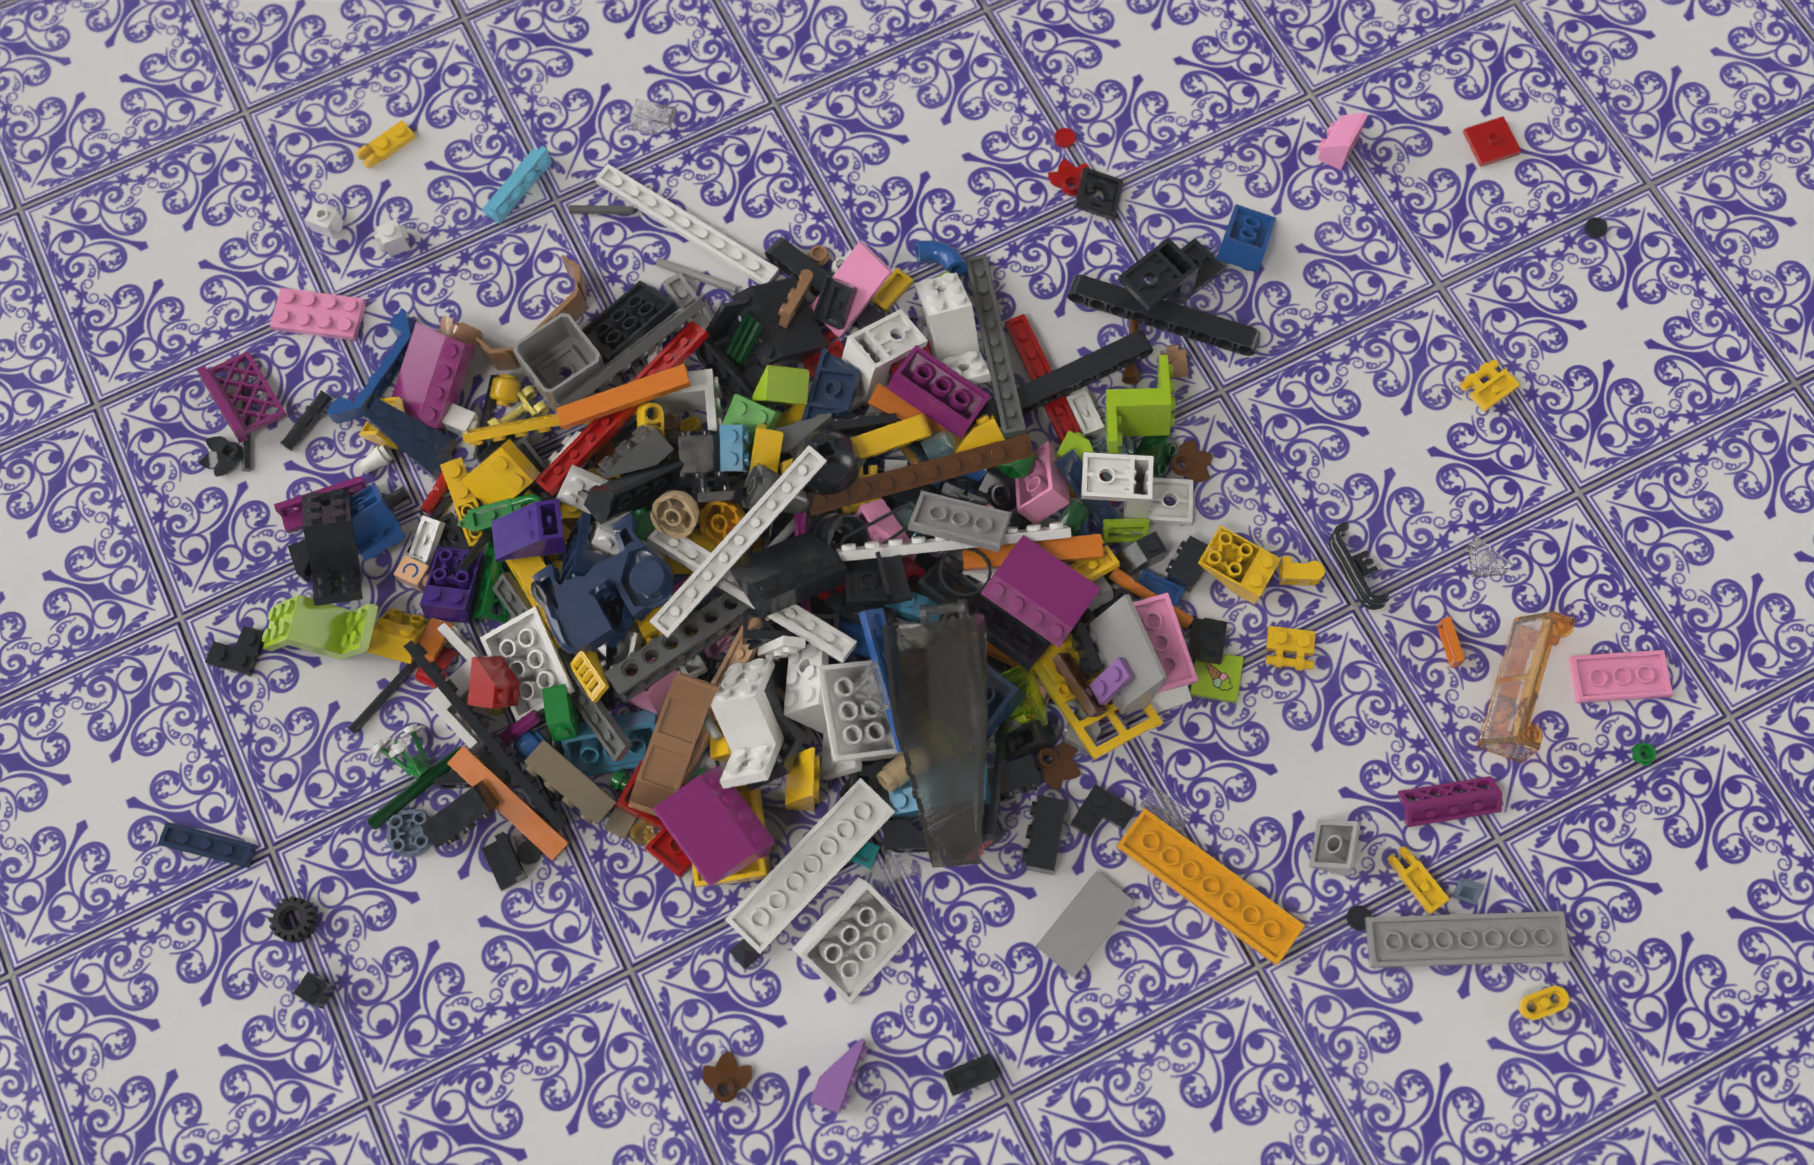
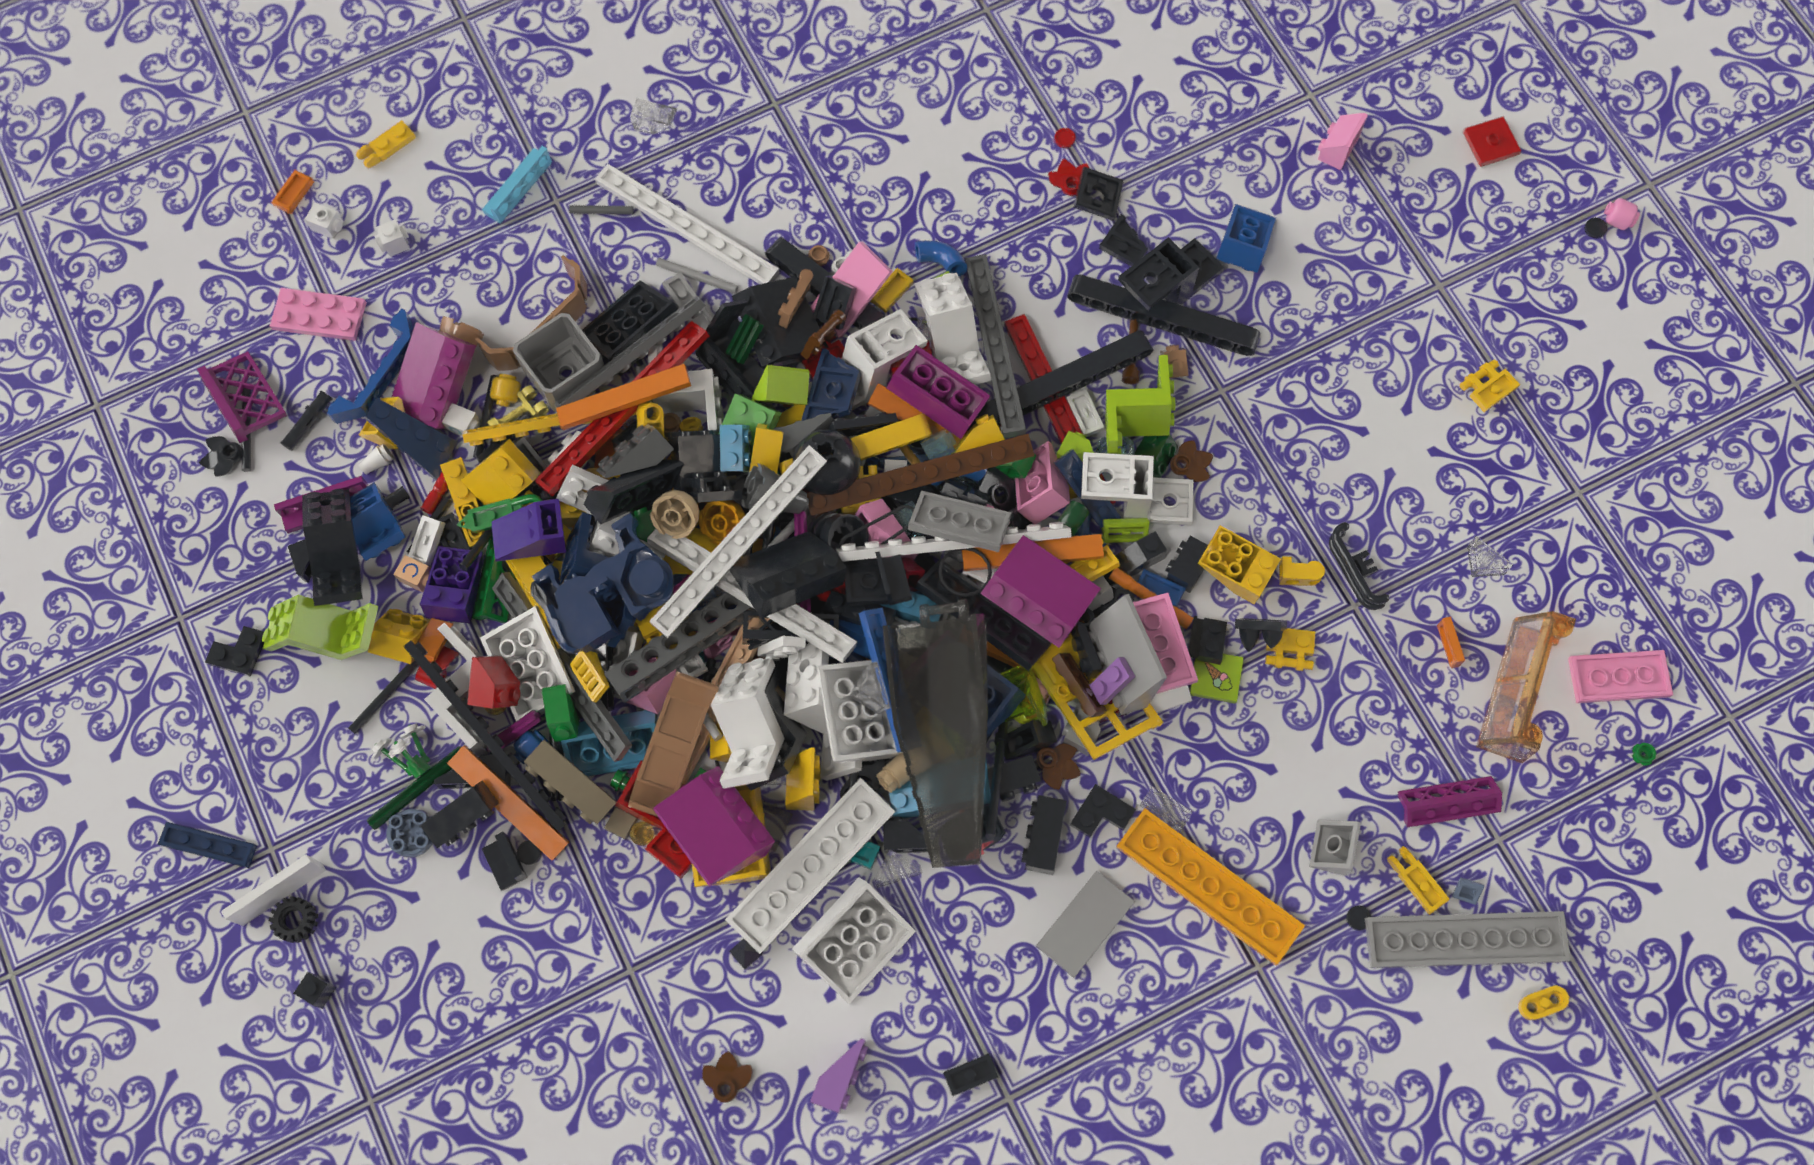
(273, 890): none -> white tile
(292, 191): none -> orange tile
(826, 333): none -> reddish brown plate
(1123, 243): none -> black wing
(1250, 629): none -> black tile
(1621, 214): none -> bright pink head

